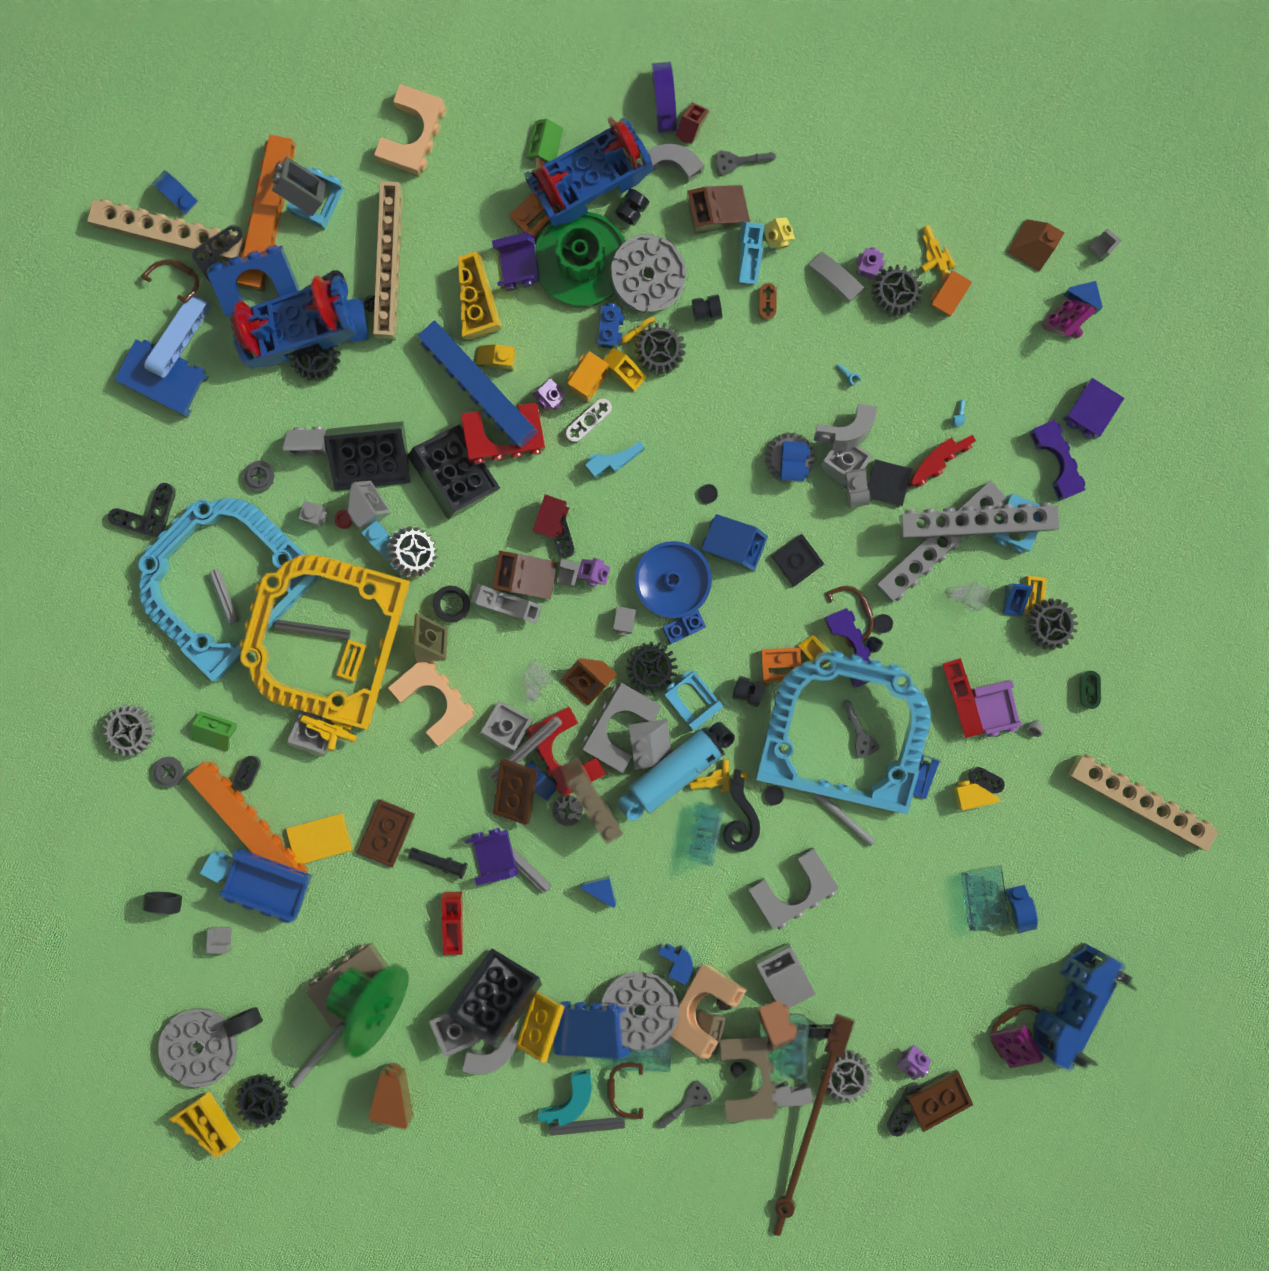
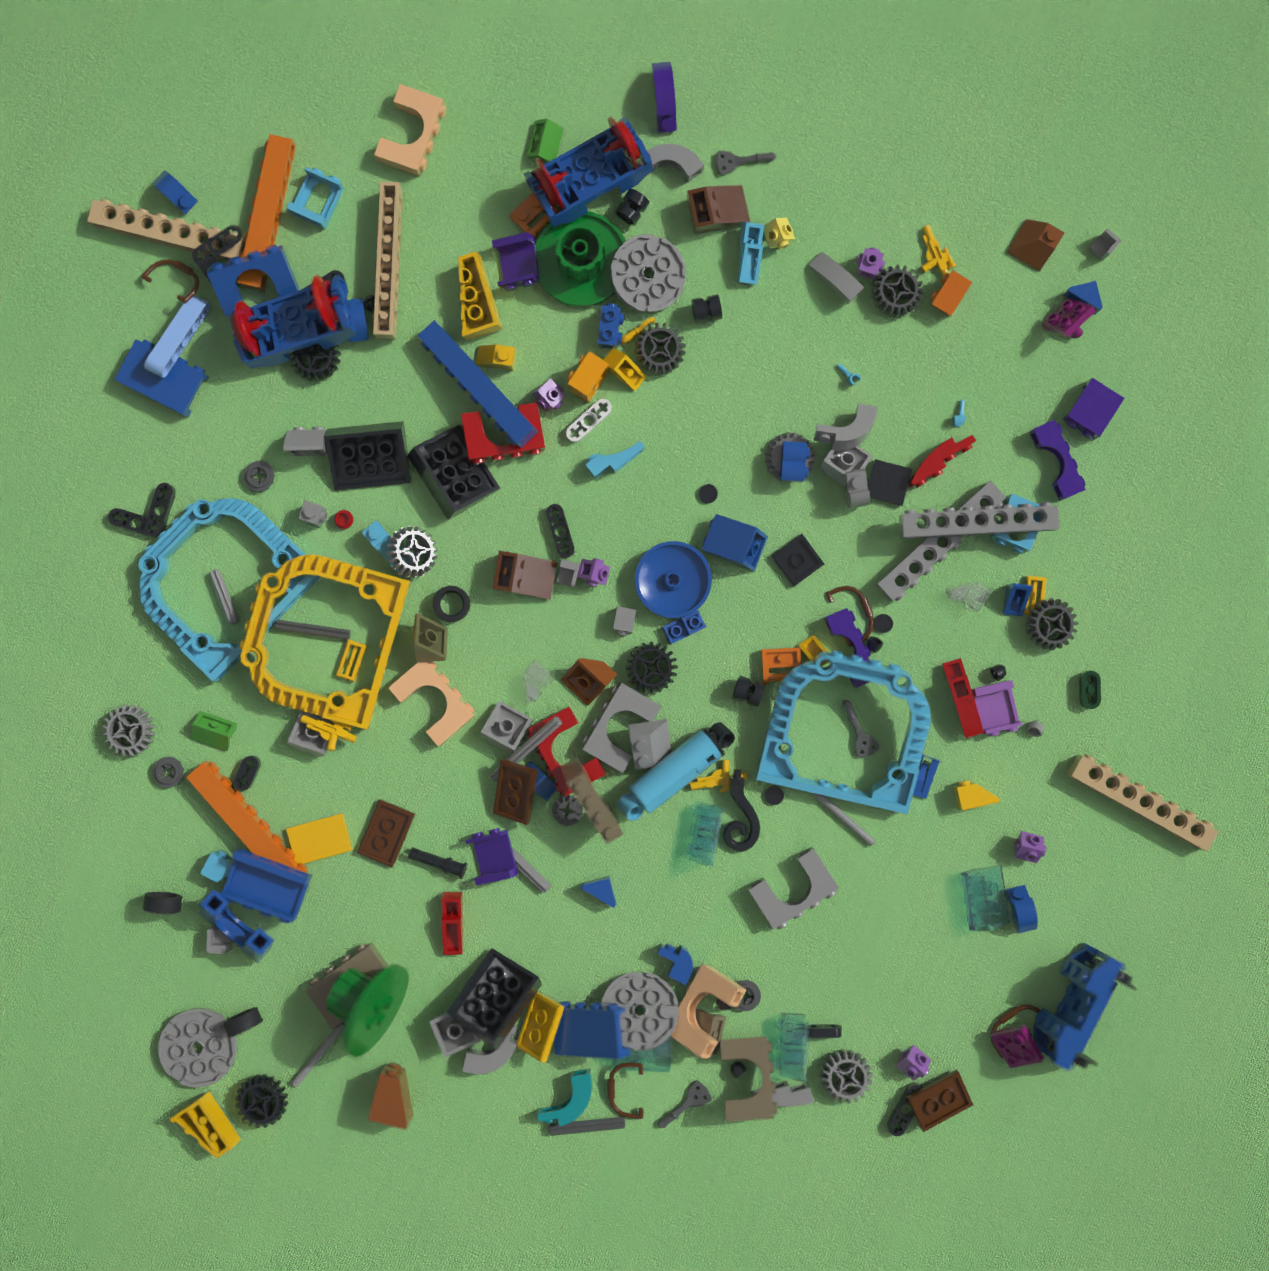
(252, 942): none -> blue arch
(298, 185): dark grey window -> none
(366, 504): light grey slope -> none
(506, 603): light grey arch -> none
(550, 517): dark red brick -> none
(691, 123): dark red slope -> none
(694, 679): medium azure panel -> none
(750, 1002): none -> dark grey gear
(772, 301): dark orange beam -> none
(777, 1024): nougat slope -> none
(785, 976): light grey slope -> none
(836, 1047): reddish brown bar -> none
(988, 776): black beam -> none
(998, 672): none -> black hinge
(1029, 847): none -> medium lavender brick

